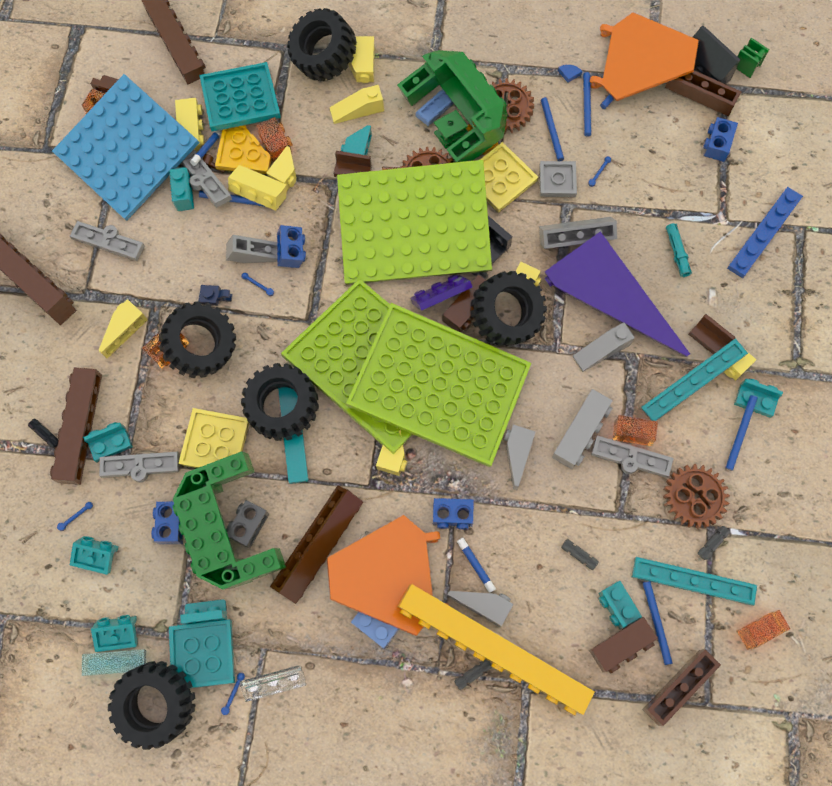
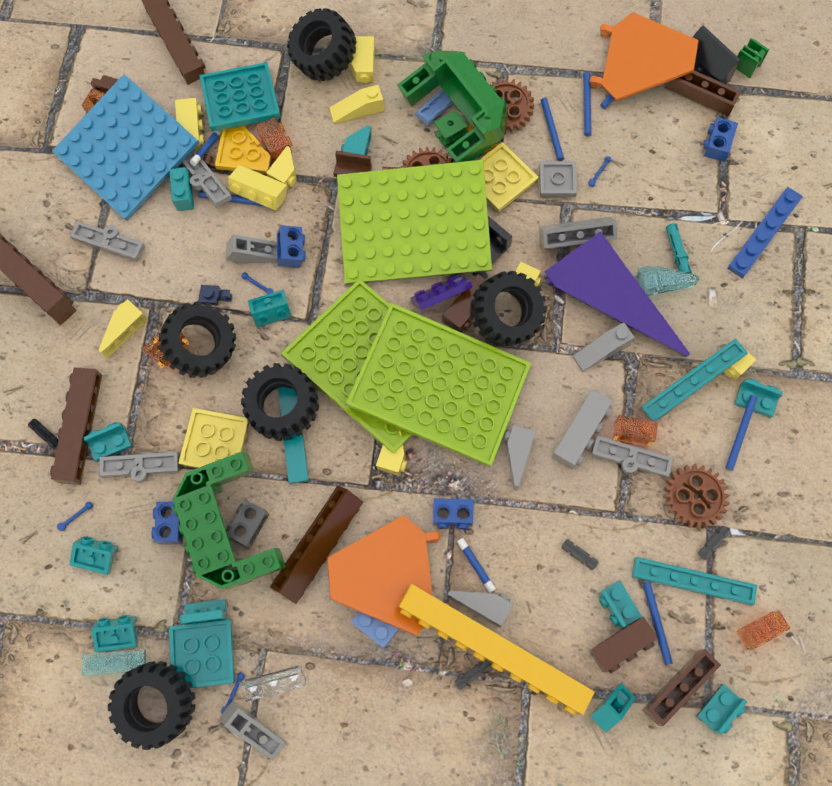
(251, 730): none -> light grey slope
(269, 308): none -> teal bracket
(569, 72): blue tile -> none
(613, 708): none -> teal slope
(661, 280): none -> clear light blue slope
(711, 334): reddish brown panel -> none
(721, 710): none -> teal bracket

